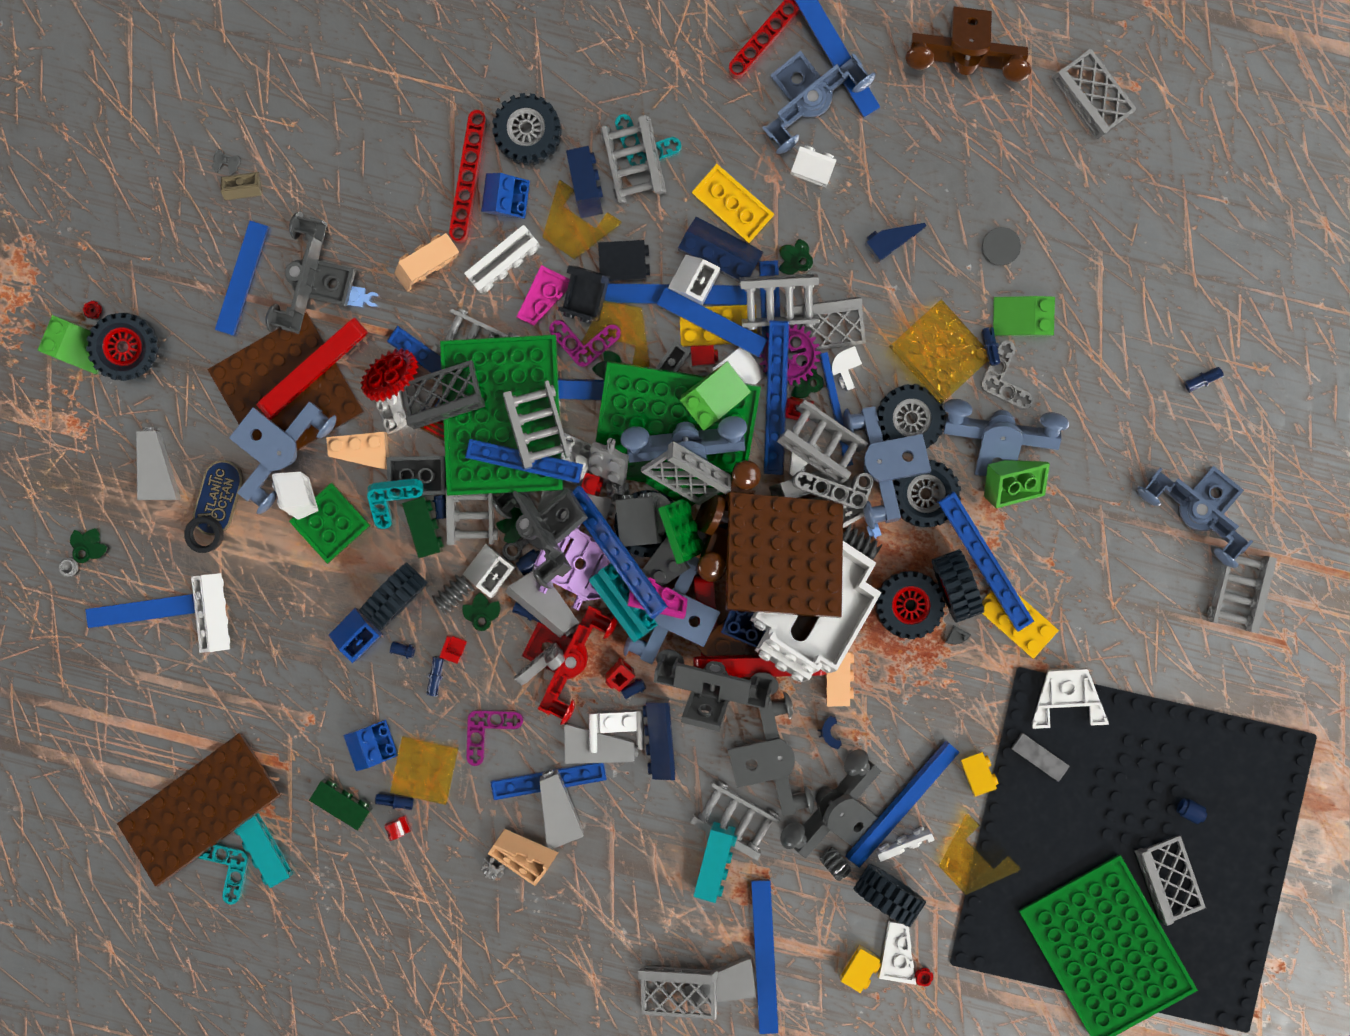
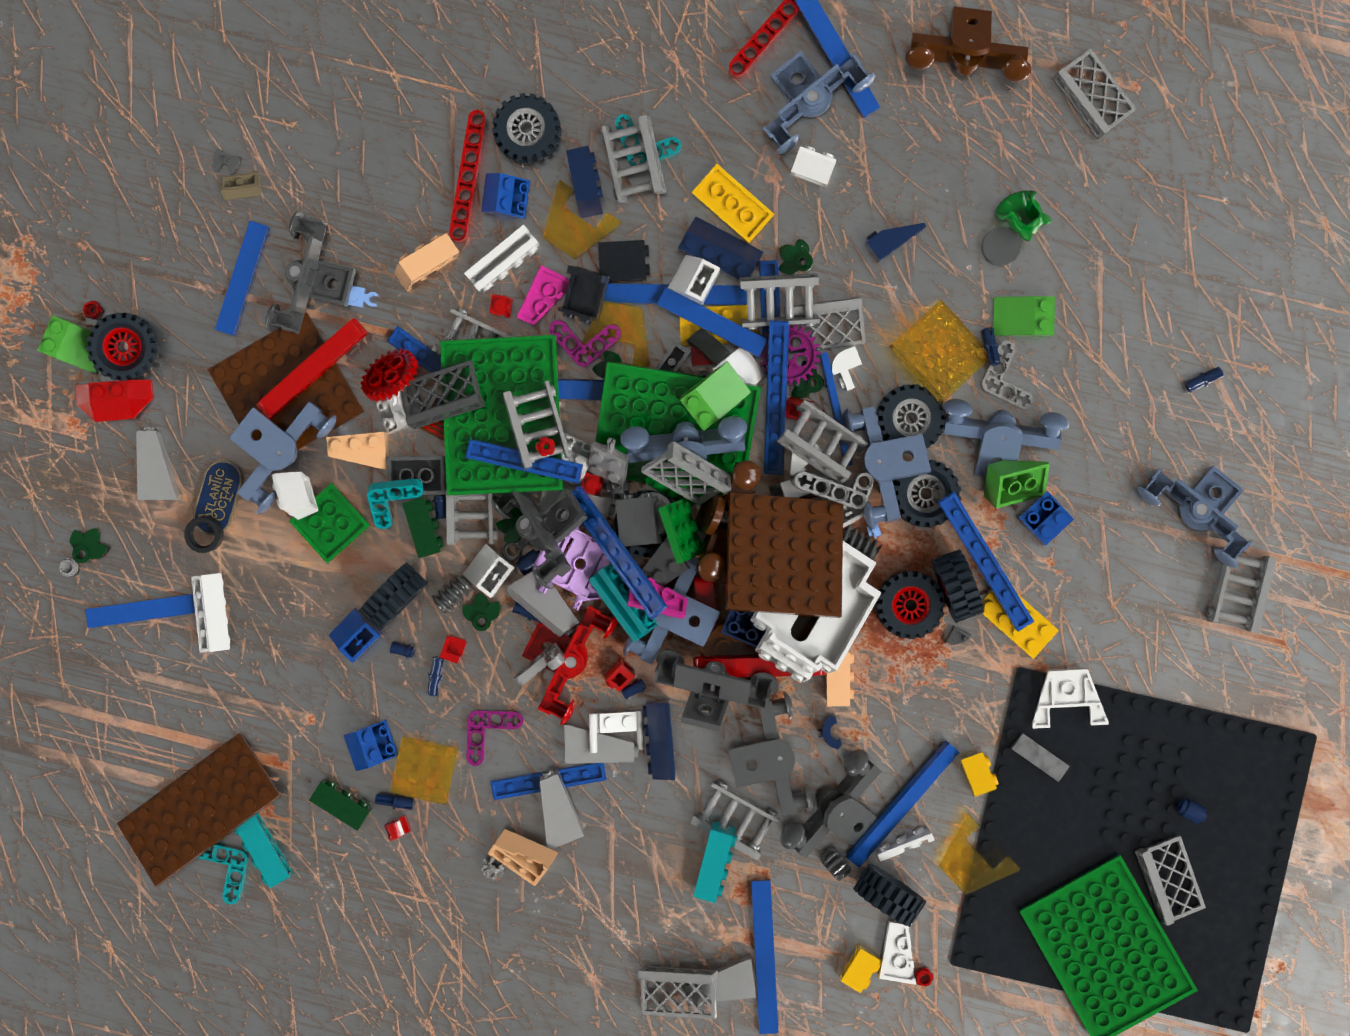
(114, 399): none -> red wedge
(501, 306): none -> red brick
(540, 446): none -> red plate
(709, 346): none -> pearl dark grey slope
(1023, 213): none -> green hair
(1046, 518): none -> blue slope

